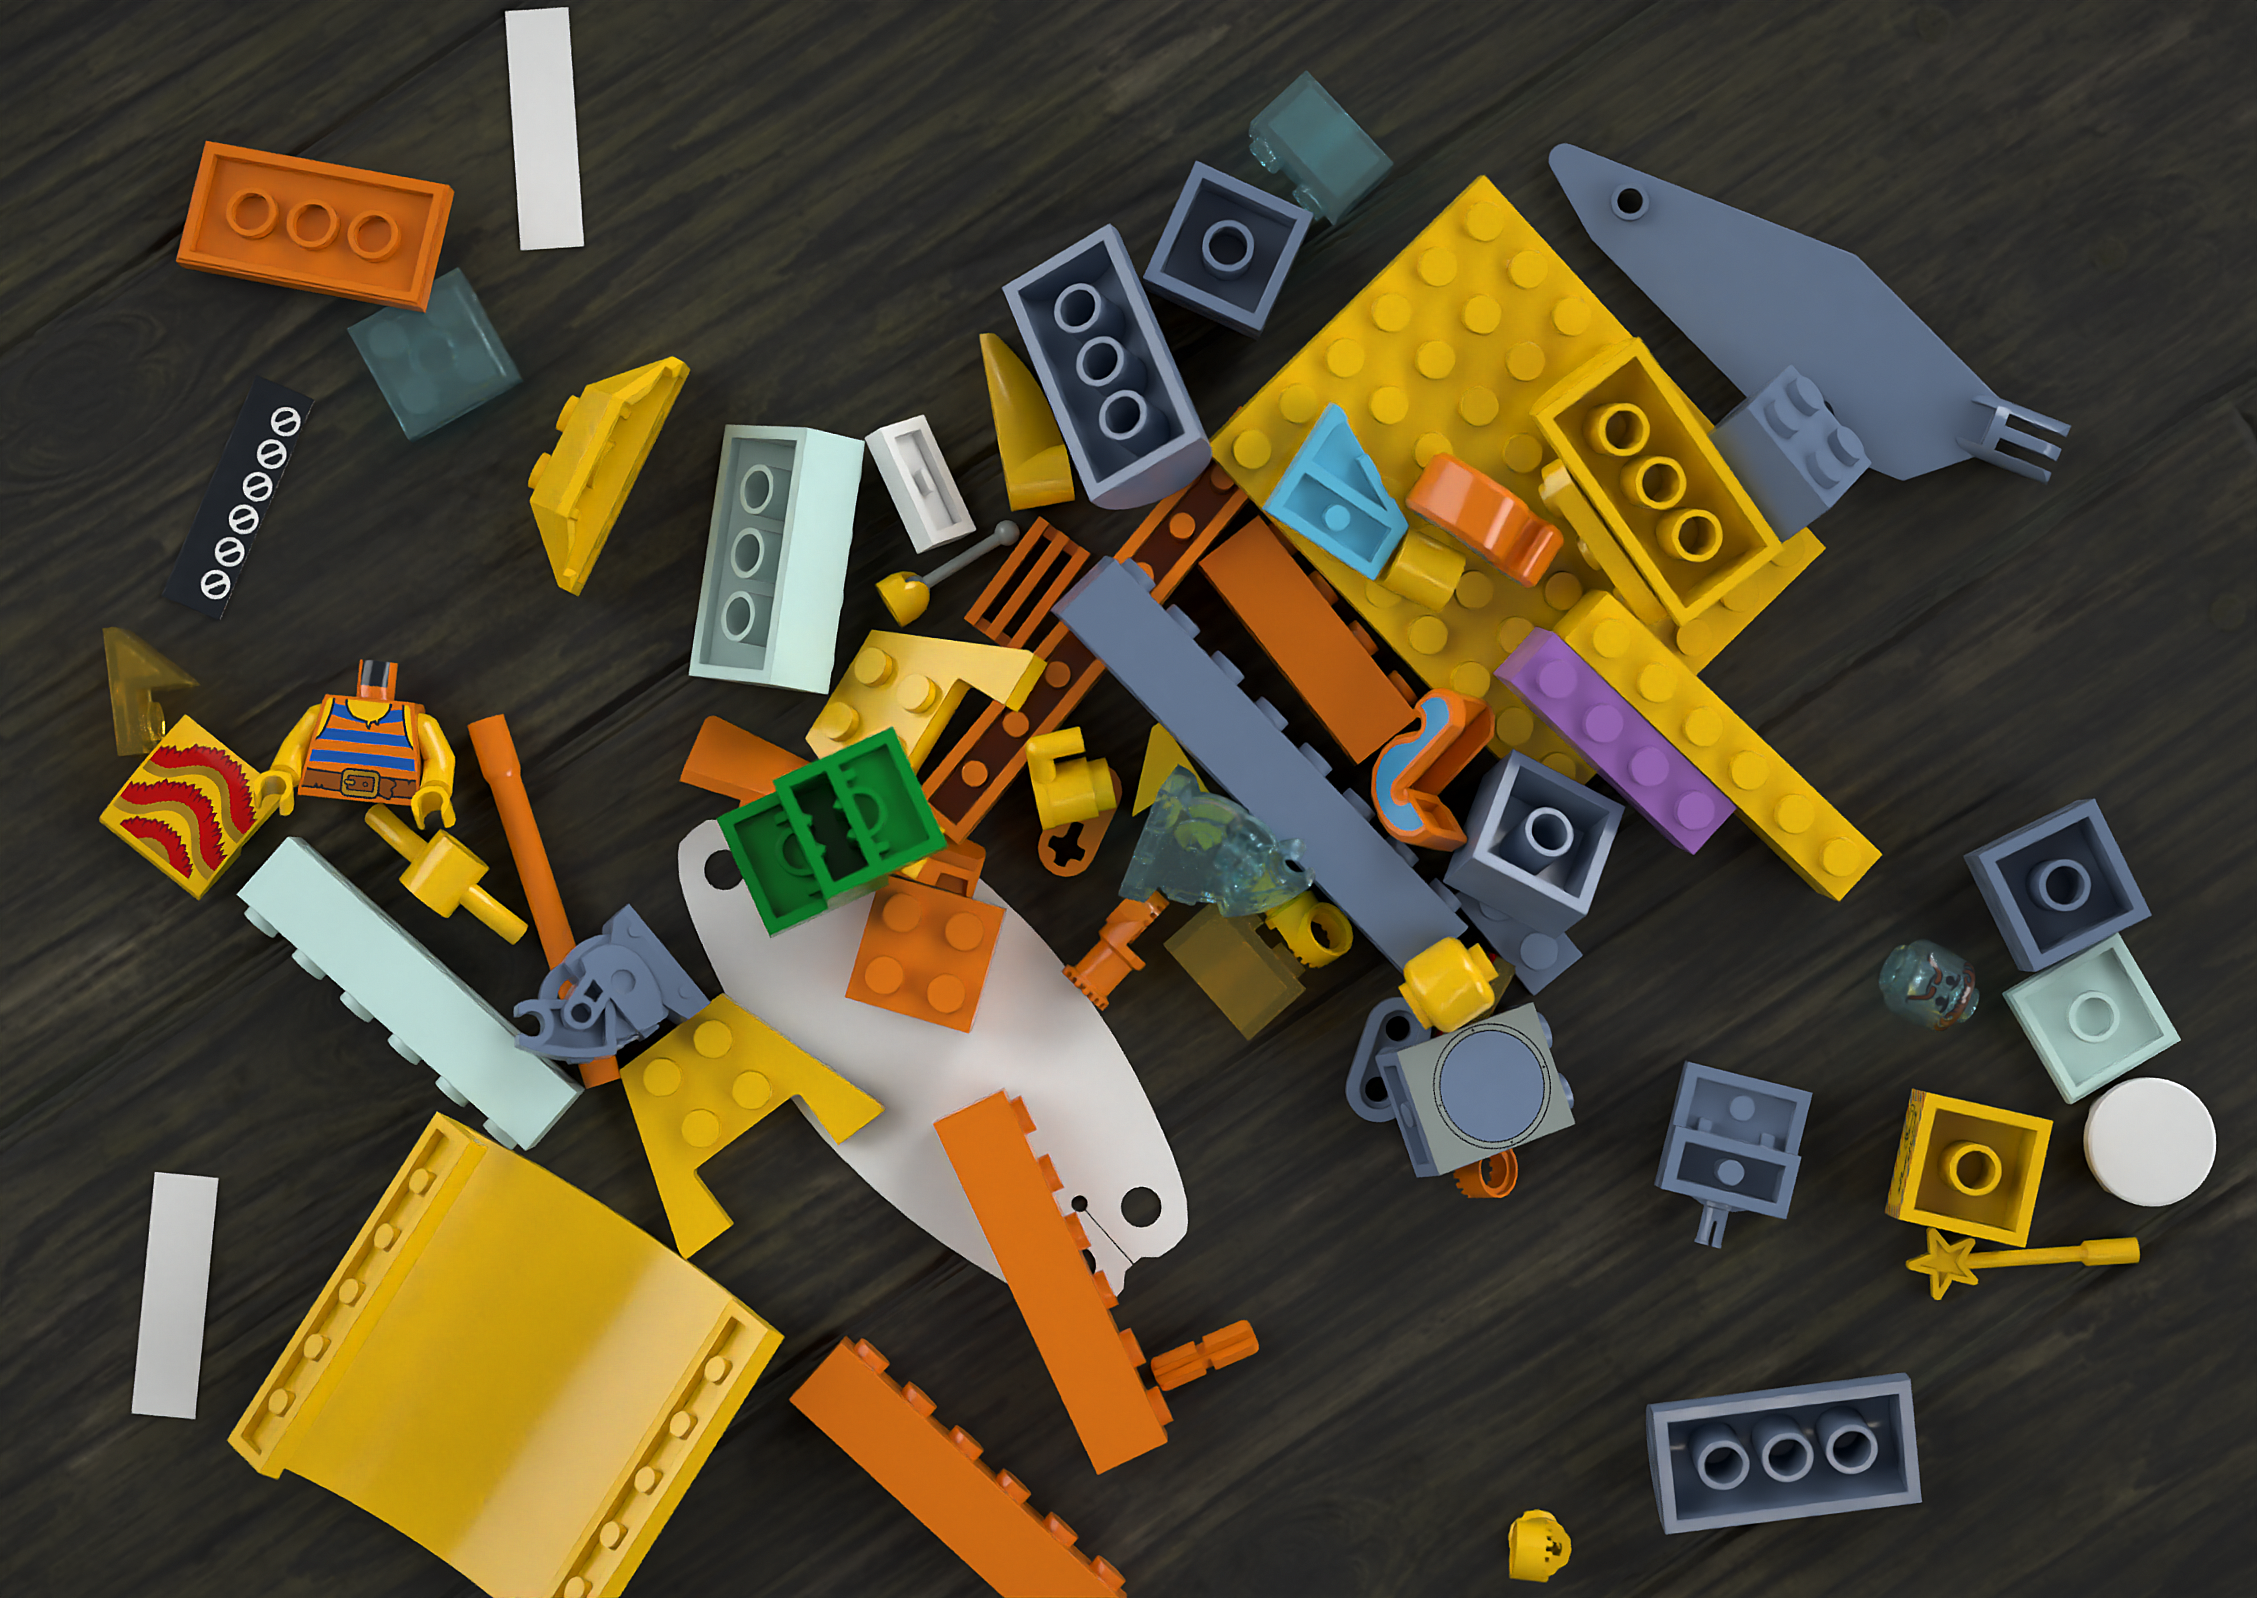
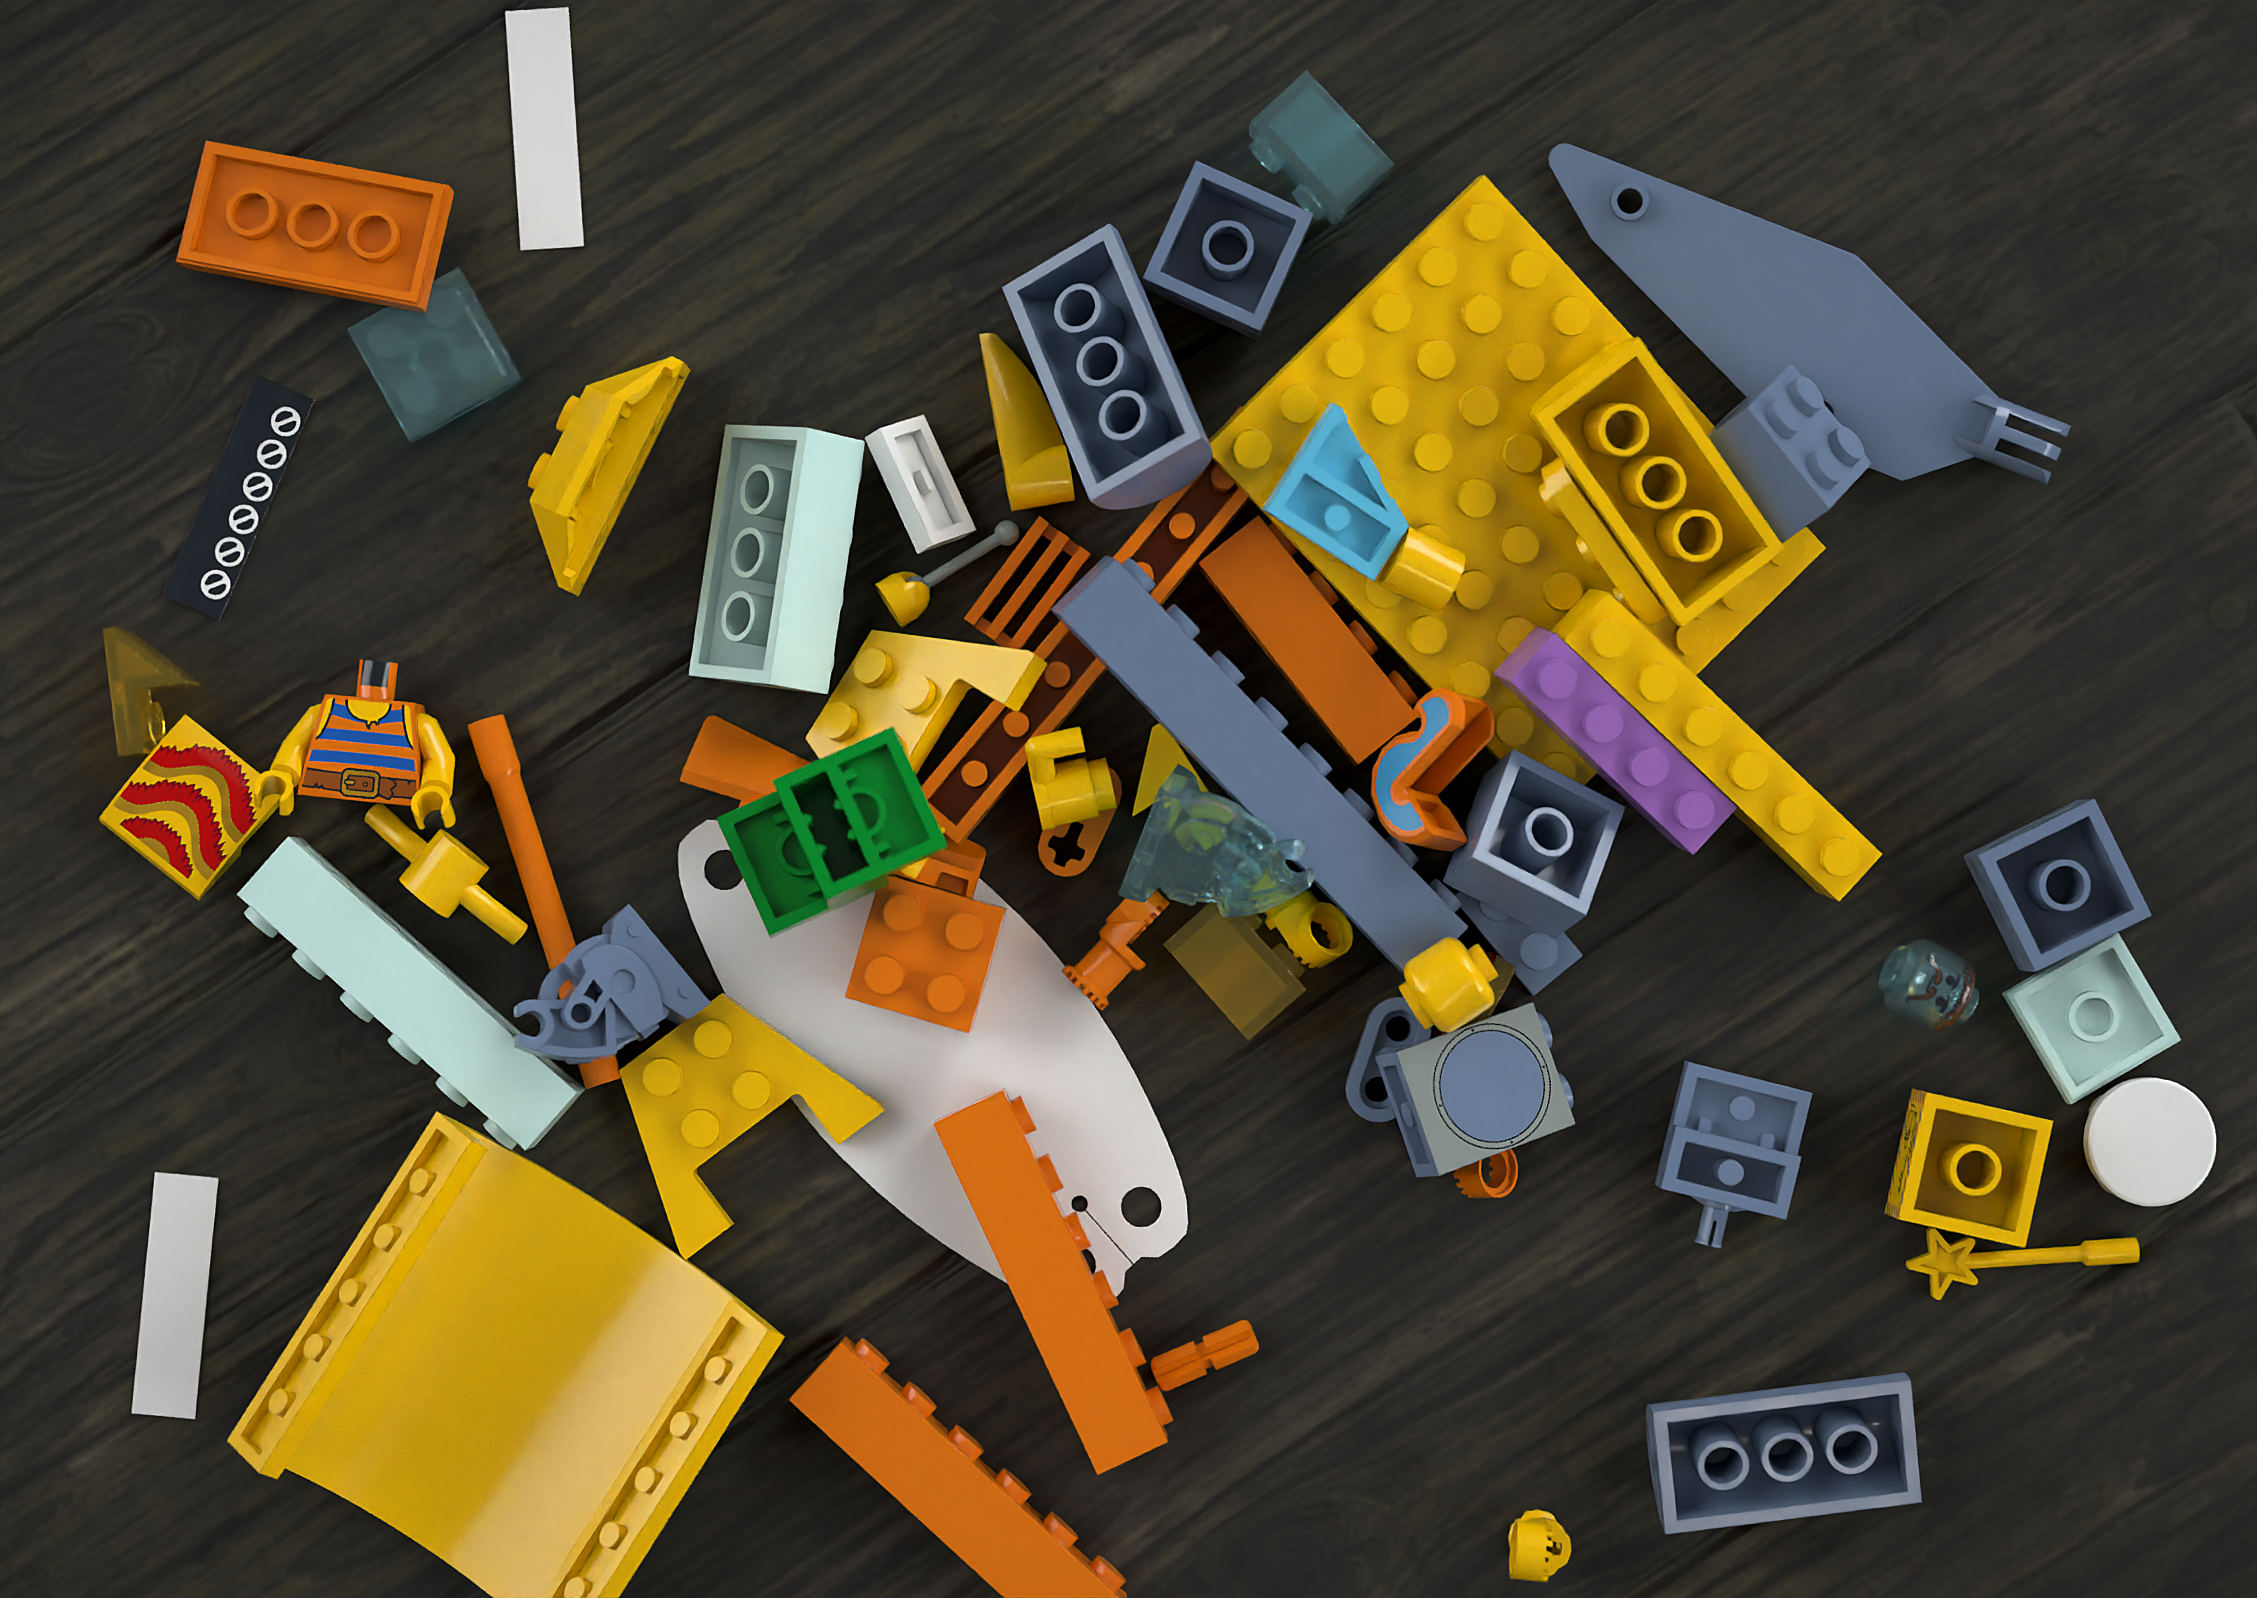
(1485, 518): orange animal -> none

